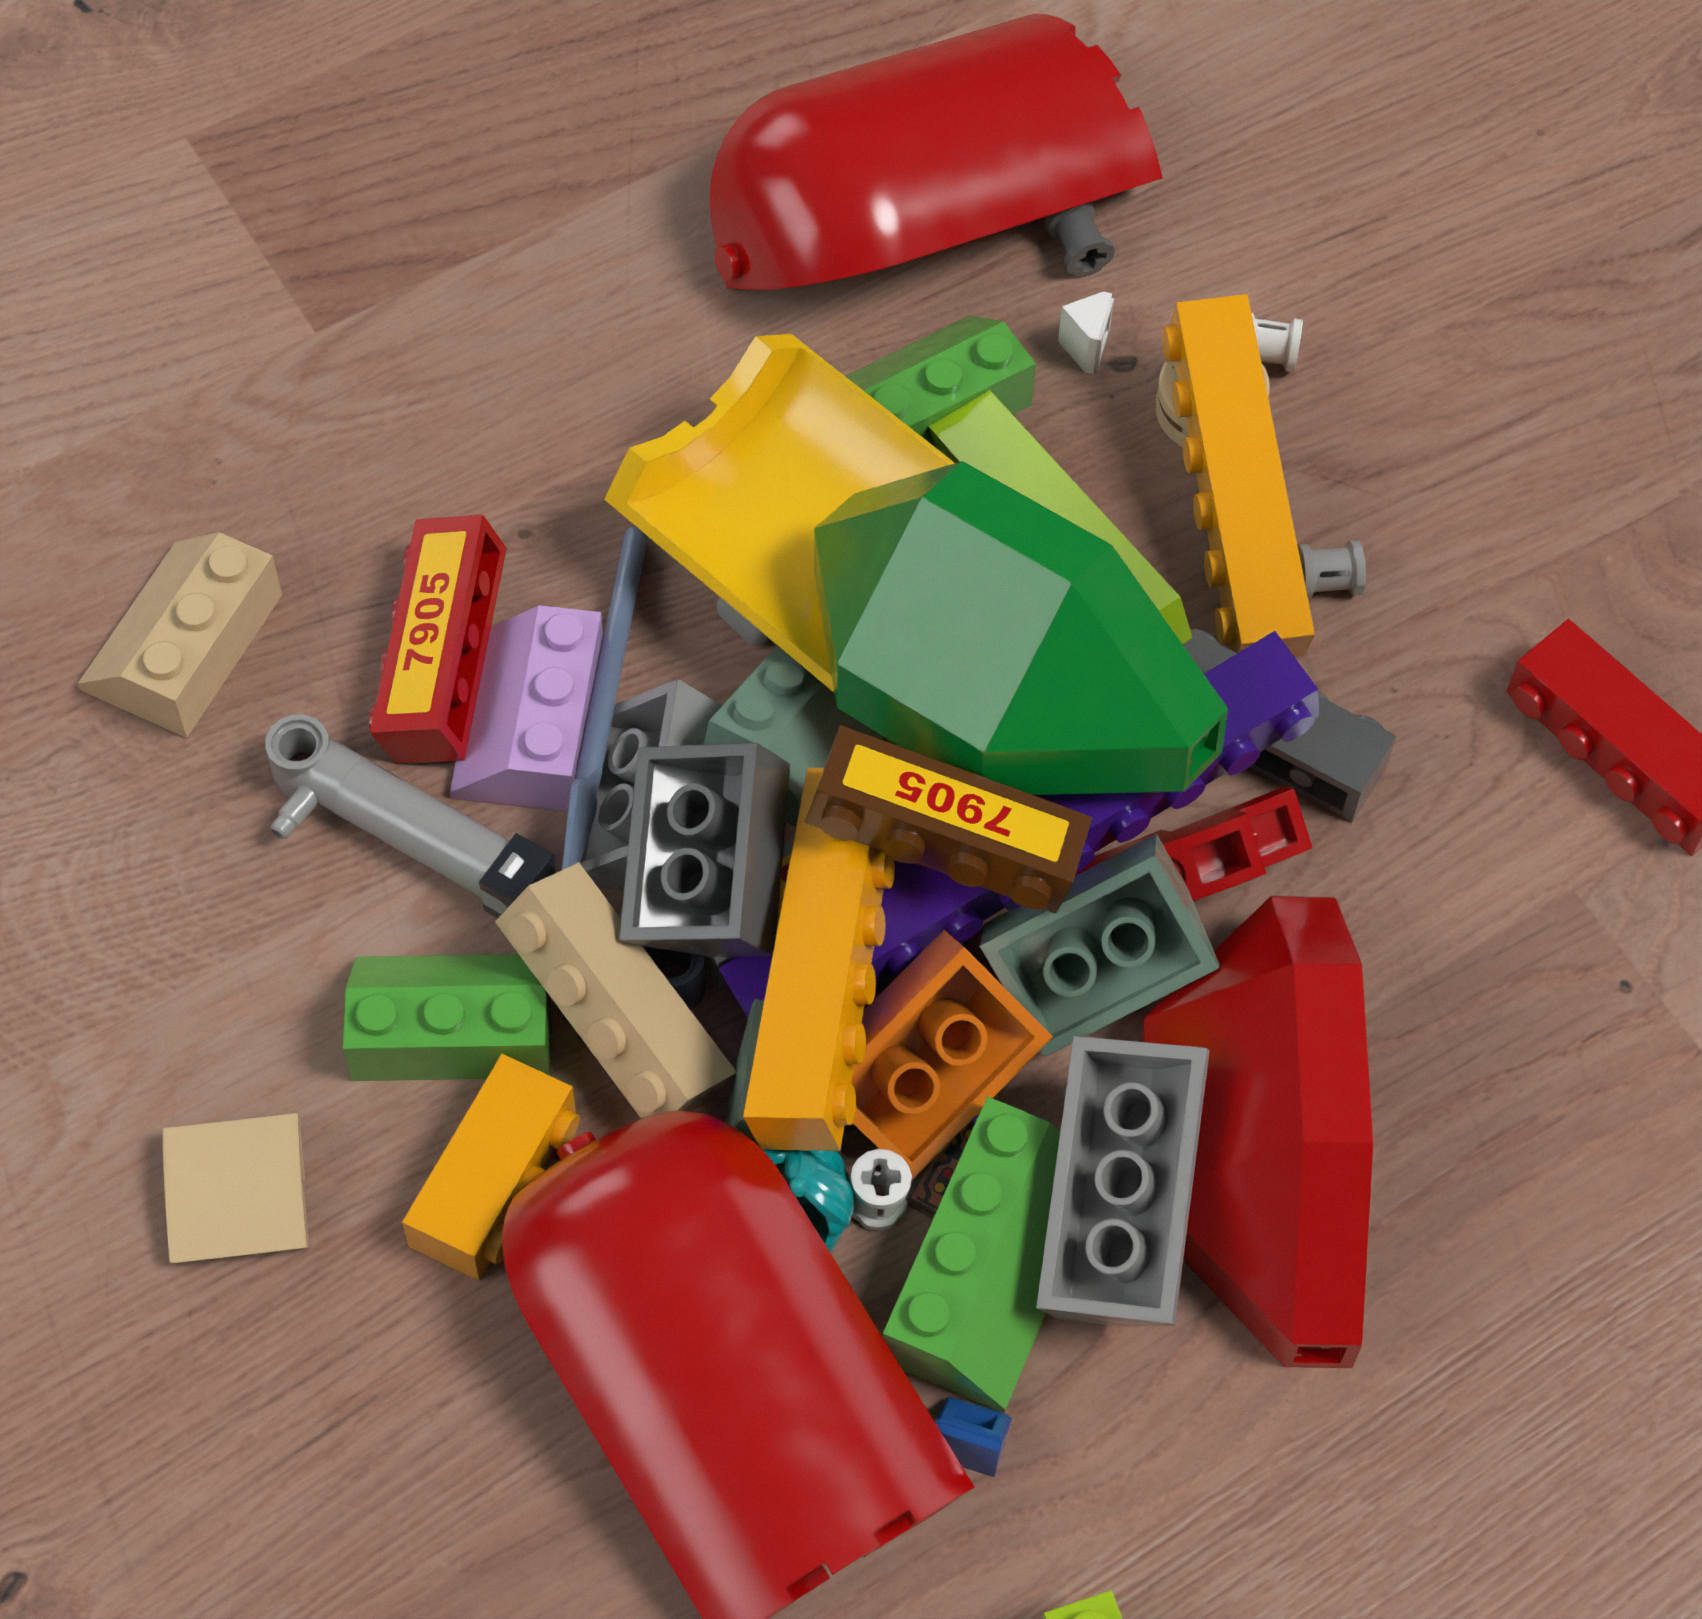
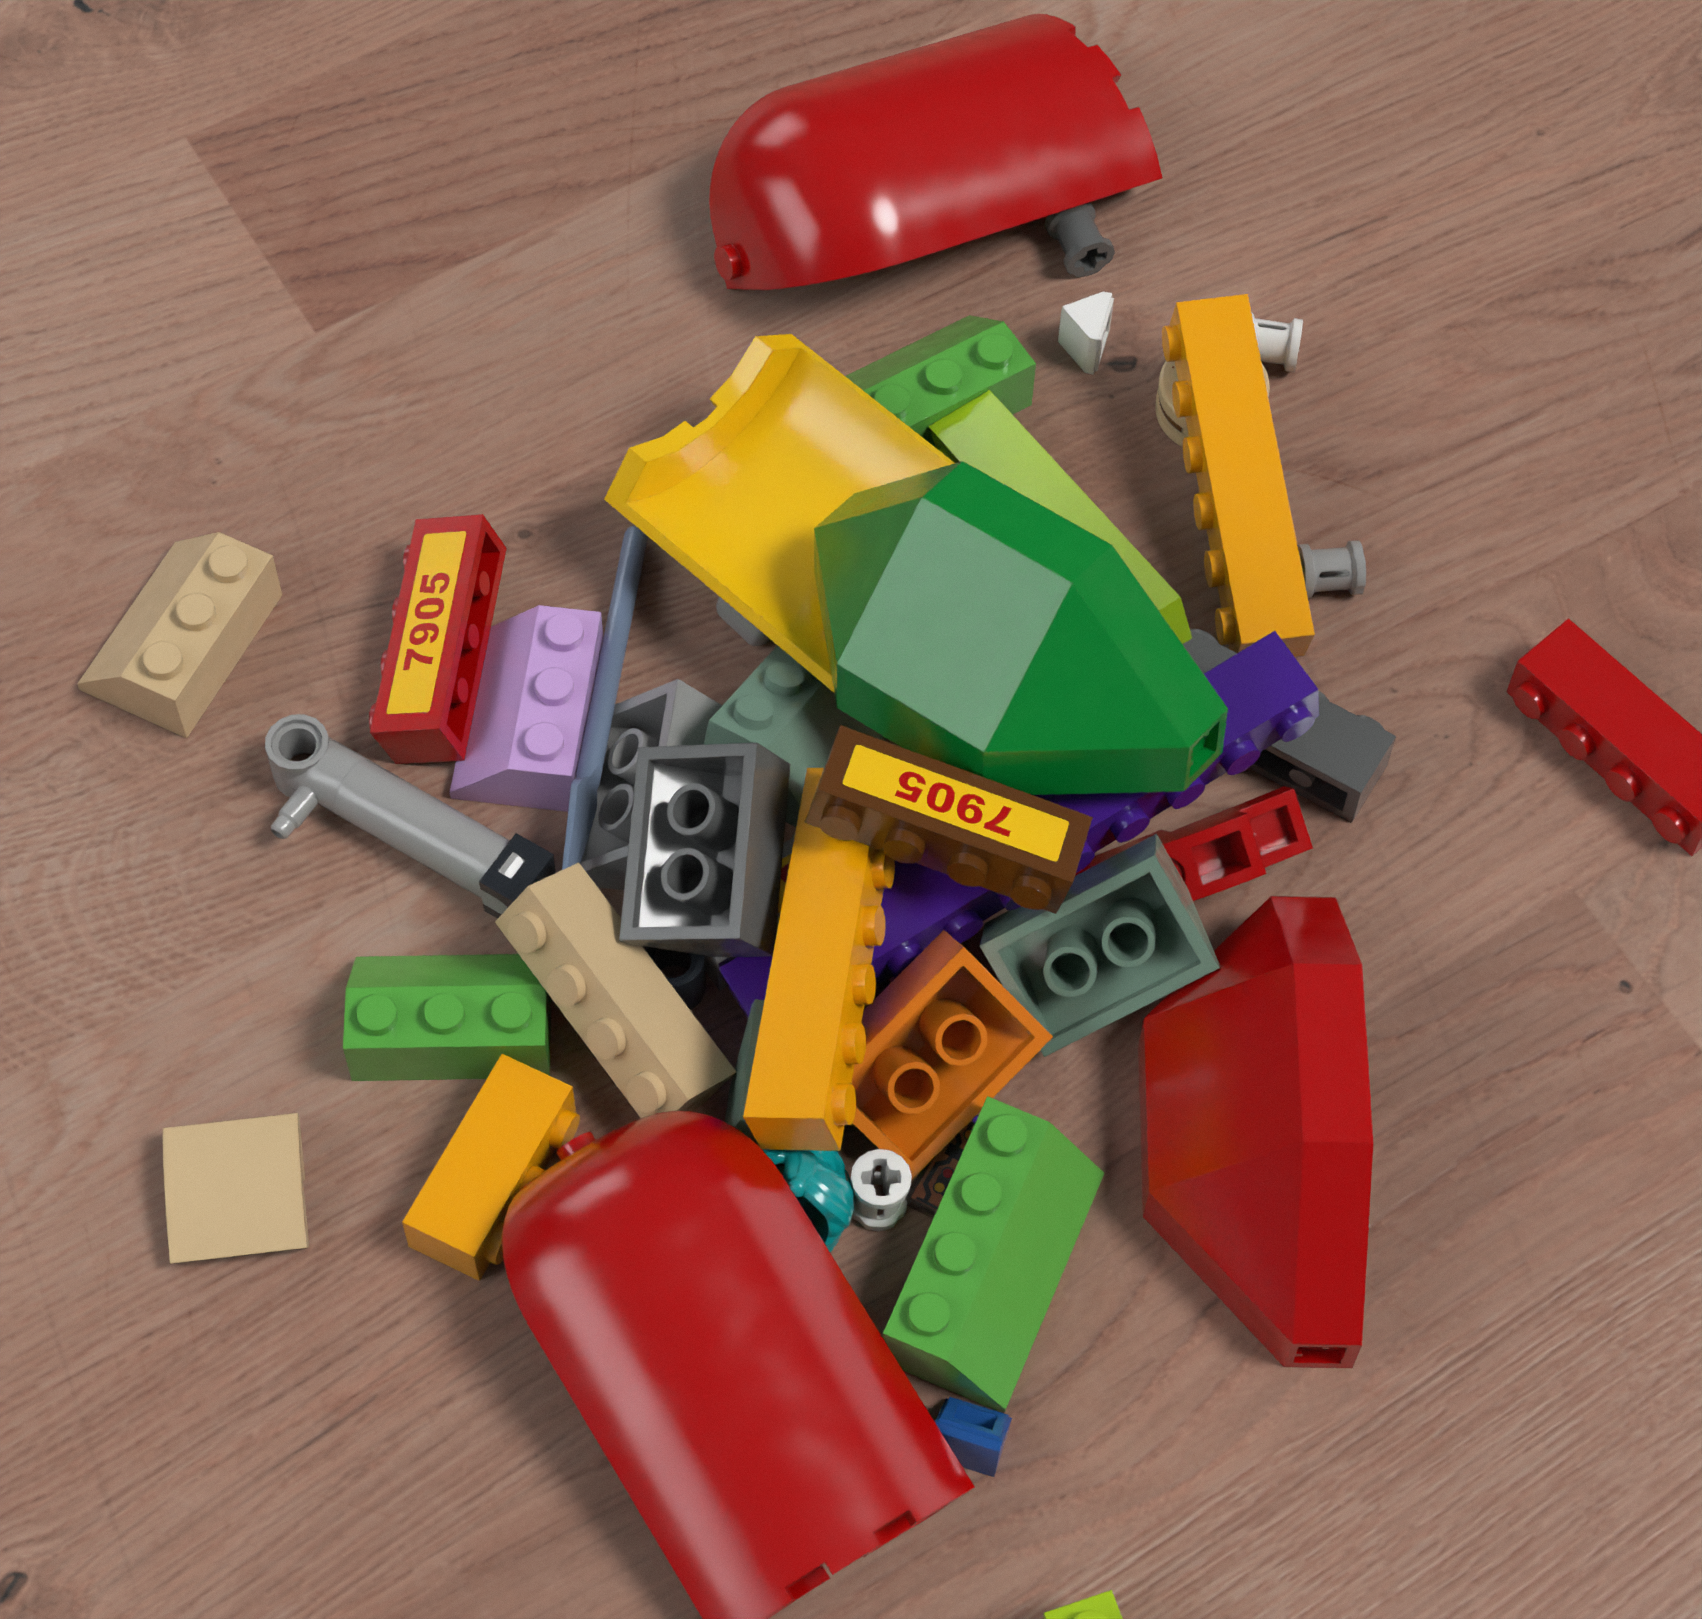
(1123, 1182): light grey slope -> none

